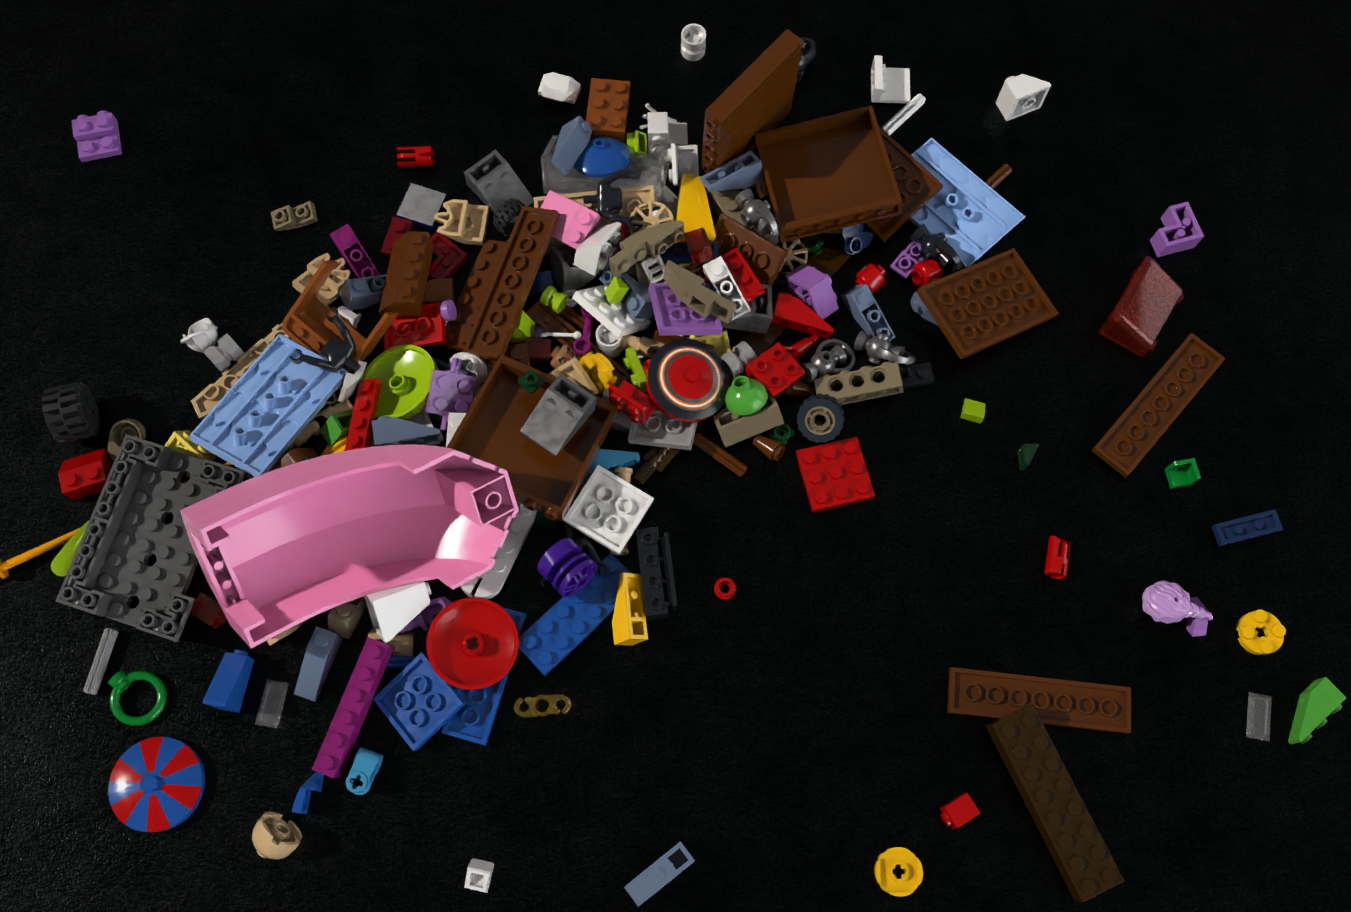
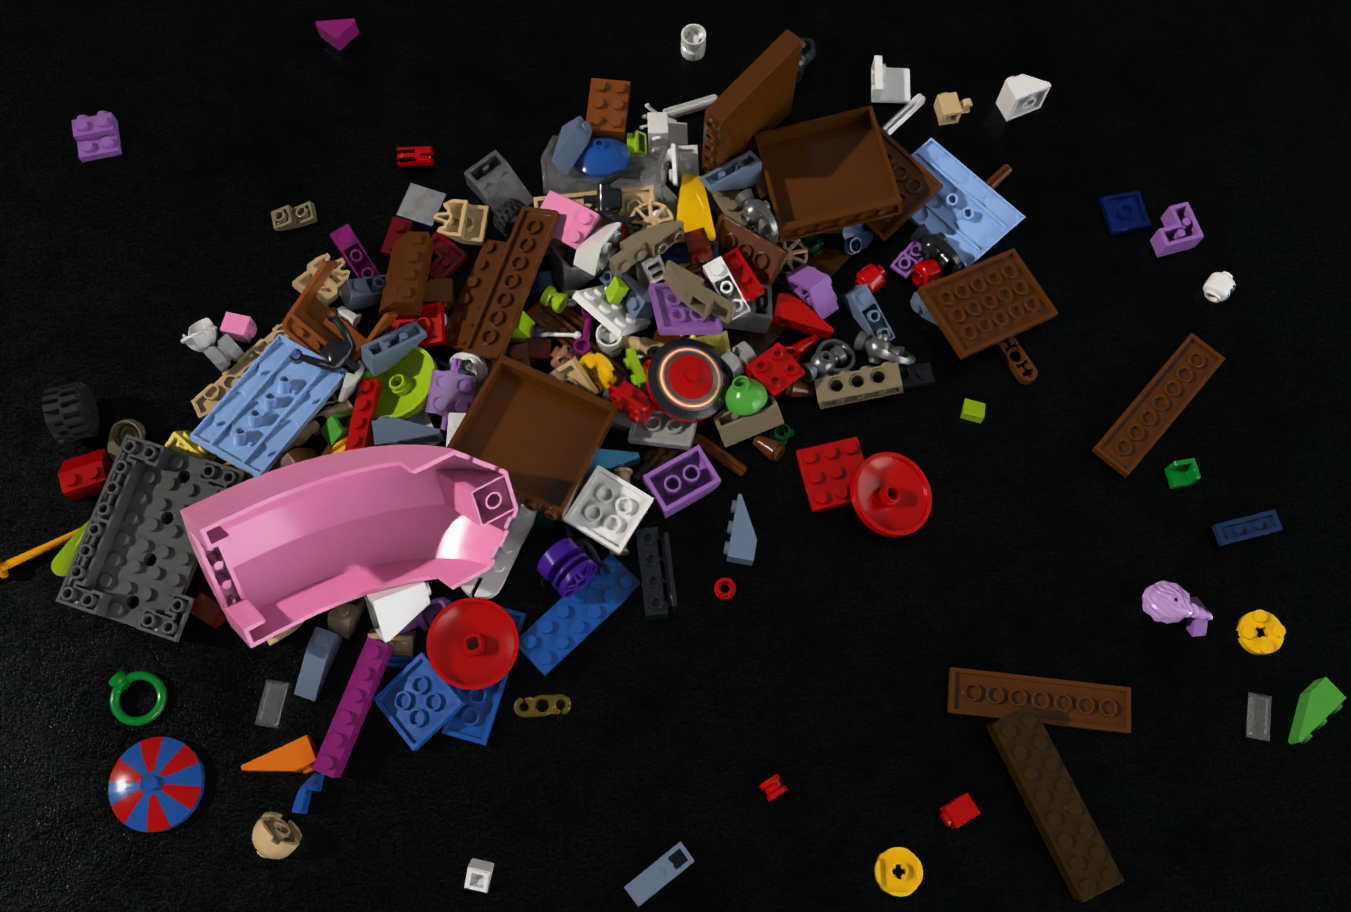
(100, 661): light grey axle -> none
(230, 682): blue slope -> none
(238, 327): none -> bright pink brick
(291, 758): none -> orange slope
(338, 32): none -> magenta slope
(364, 769): dark azure piece -> none
(391, 348): none -> sand blue slope
(448, 310): medium lavender tile -> none
(530, 387): dark green plate -> none
(559, 87): white slope -> none
(559, 415): flat silver slope -> none
(629, 611): yellow slope -> none
(681, 481): none -> medium lavender brick
(690, 107): none -> white axle
(743, 538): none -> sand blue slope
(773, 787): none -> red wheel
(825, 406): black wheel -> none
(891, 494): none -> red dish
(949, 108): none -> tan brick
(1016, 348): none -> reddish brown beam
(1026, 454): clear green slope -> none
(1057, 557): red arm -> none
(1124, 212): none -> clear blue tile
(1142, 308): clear red windscreen -> none
(1219, 286): none -> white head

